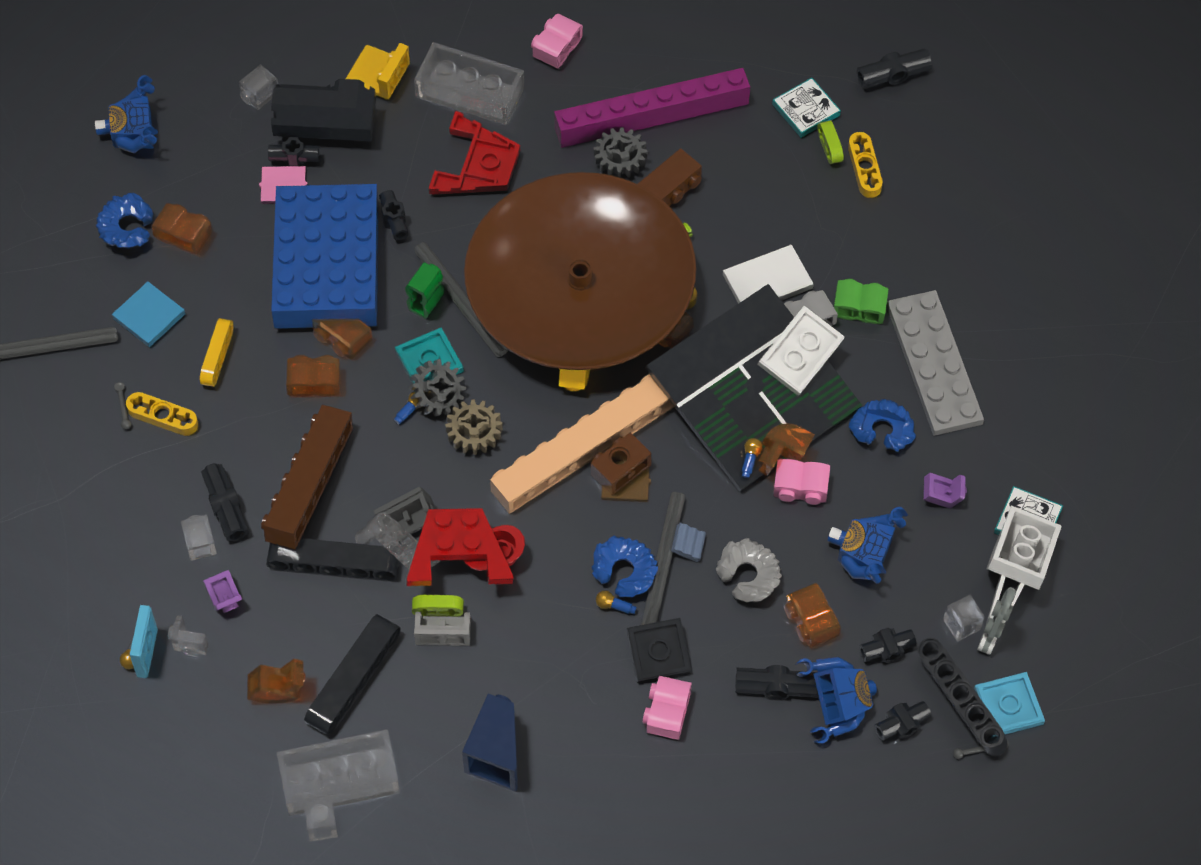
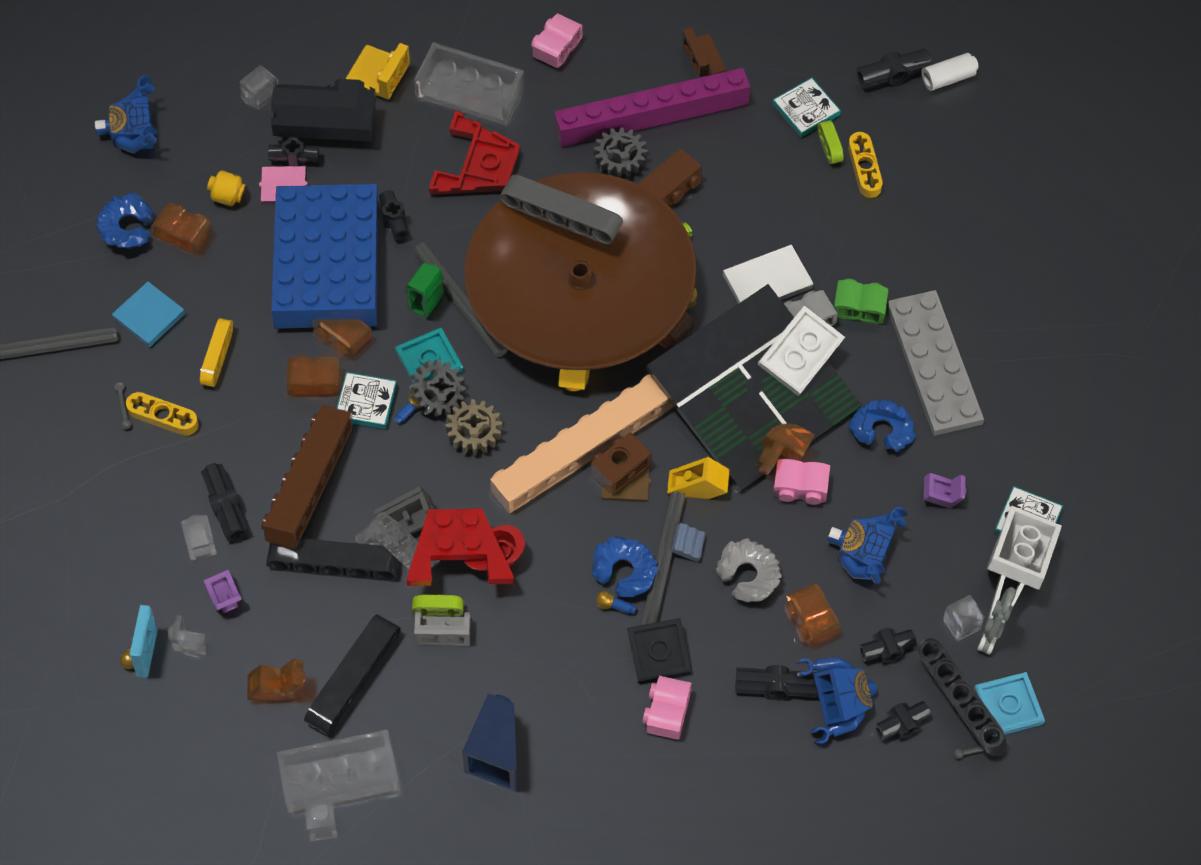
(226, 188): none -> yellow head
(367, 399): none -> tile
(561, 209): none -> dark grey beam
(699, 479): none -> yellow slope
(702, 53): none -> reddish brown panel
(752, 449): piece -> none
(949, 71): none -> white brick

